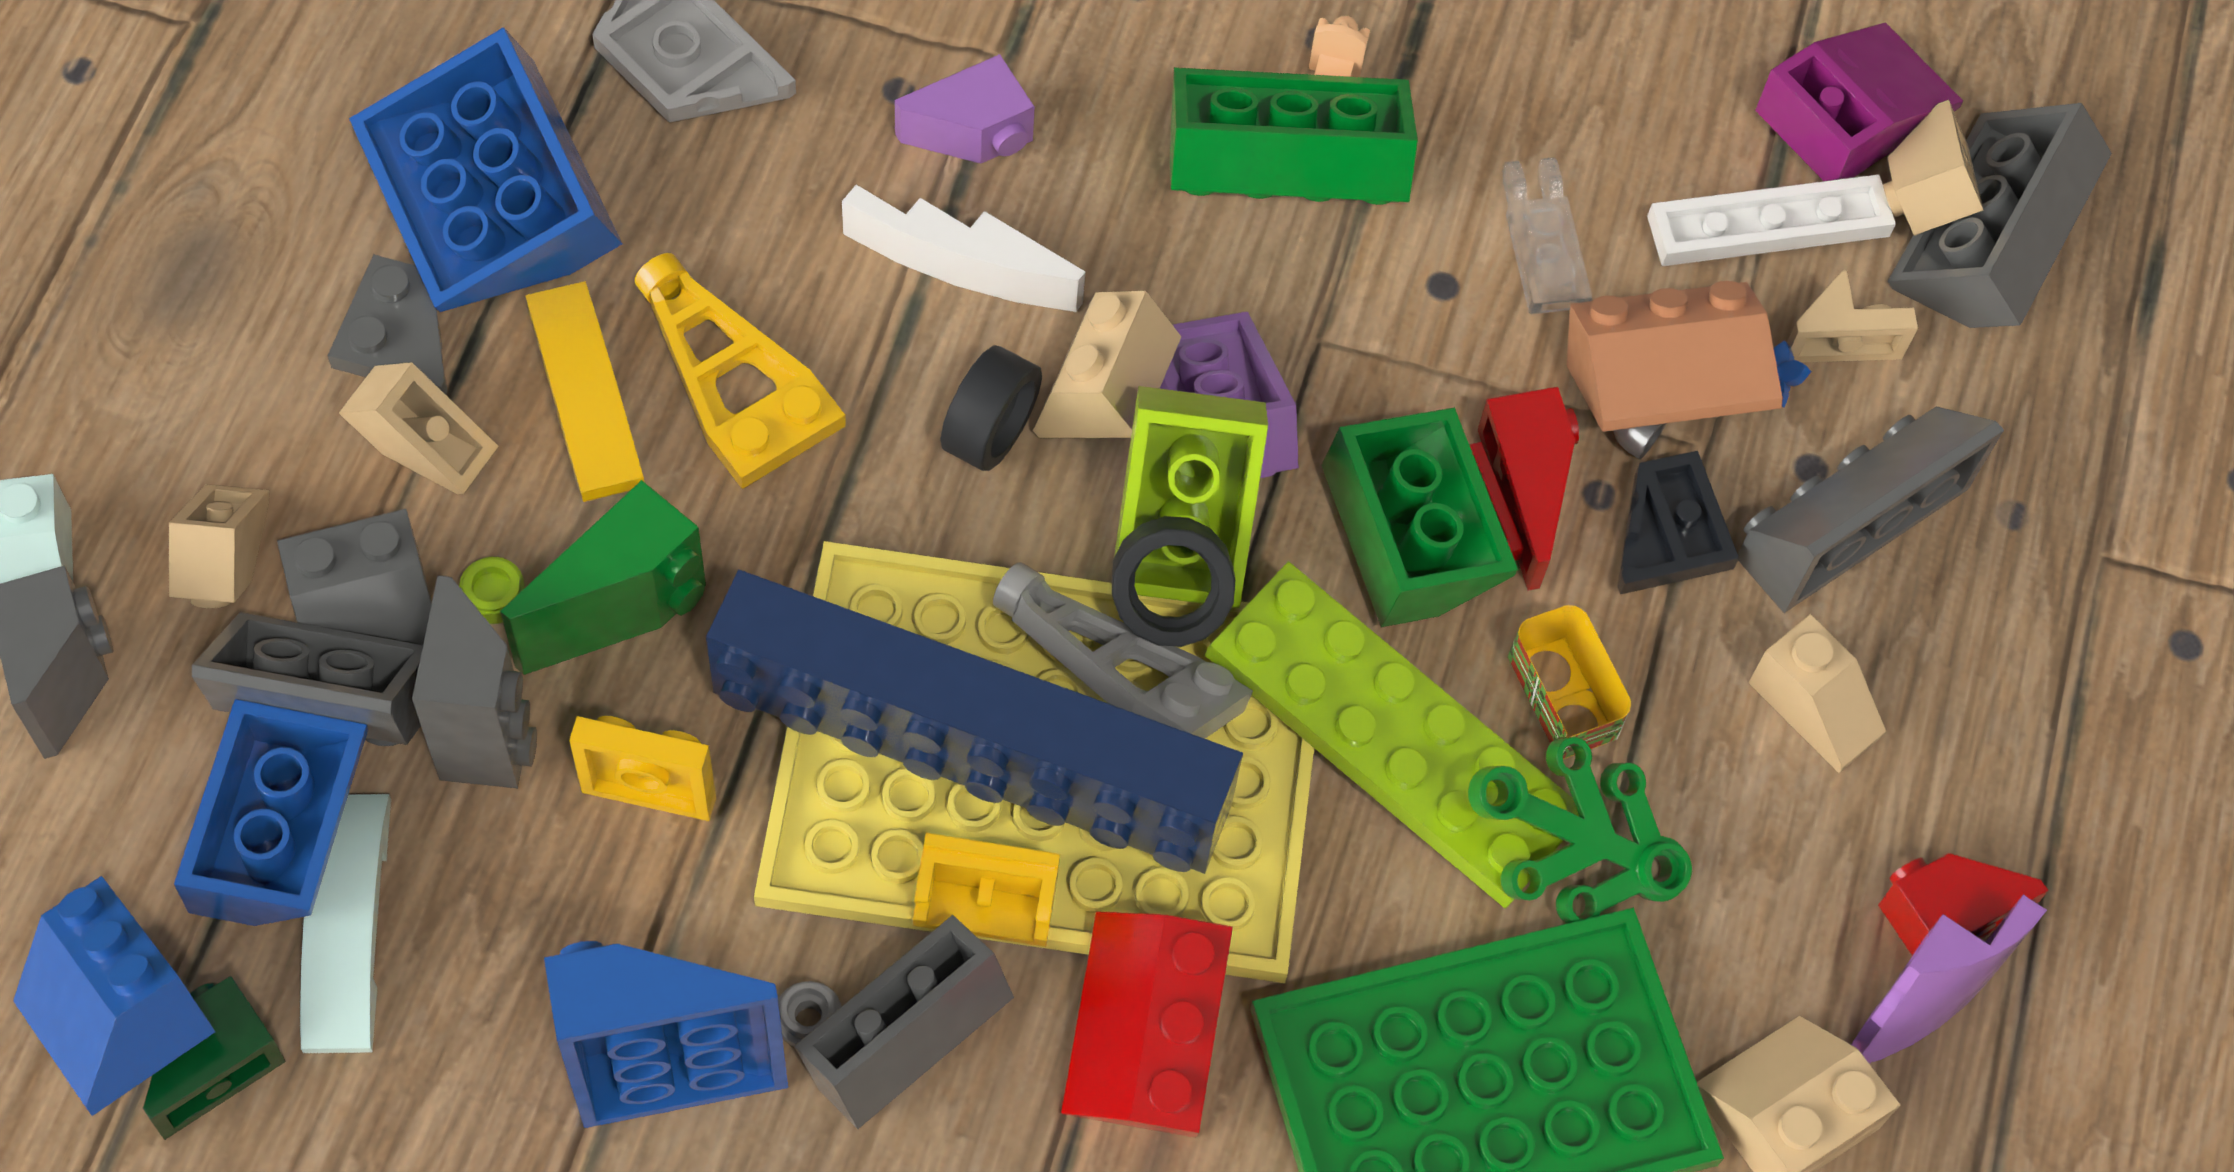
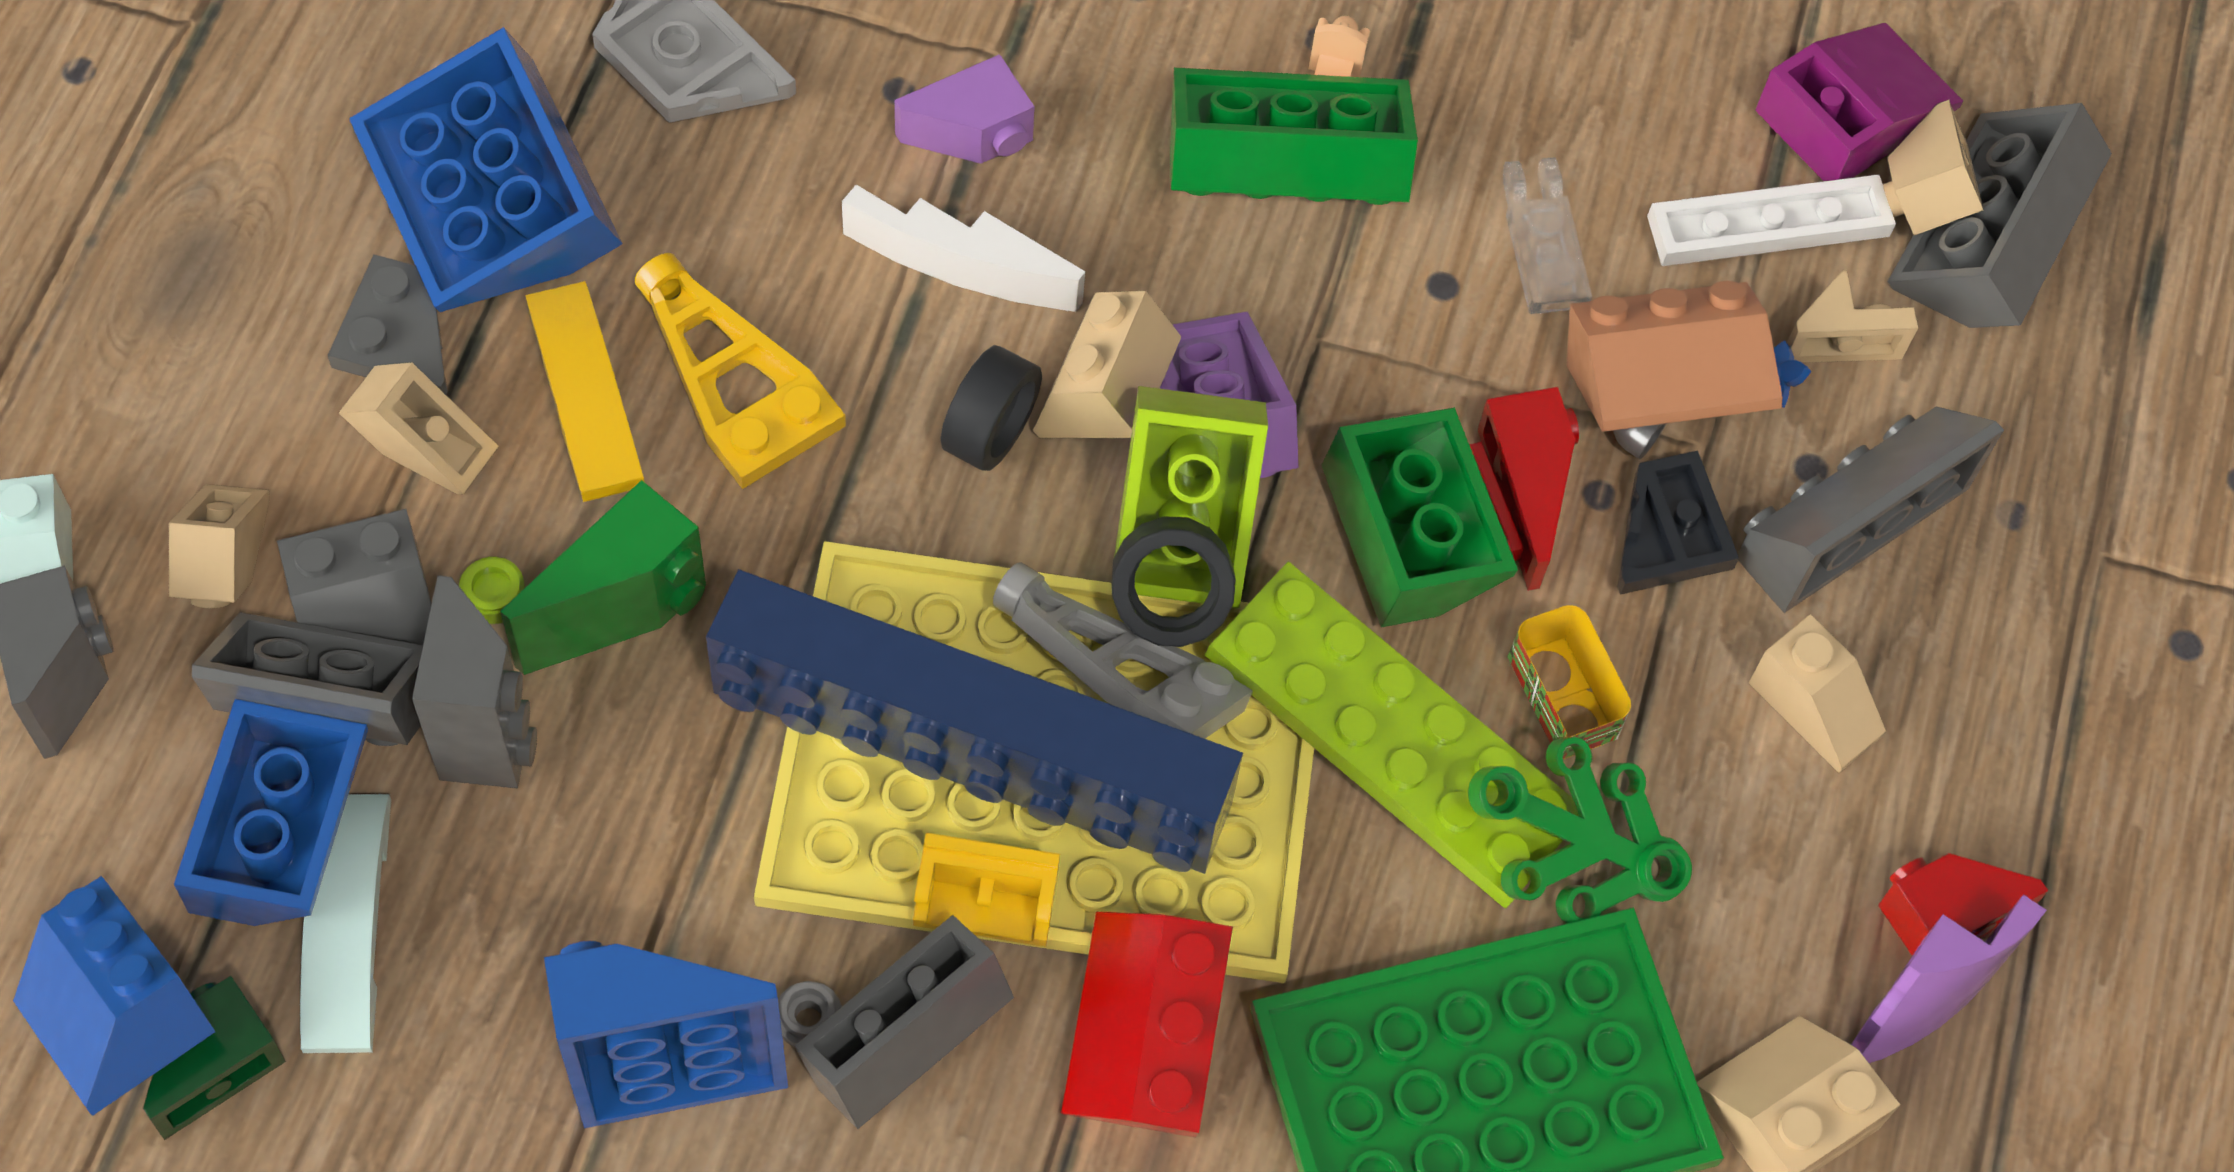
(643, 767): yellow plate -> none

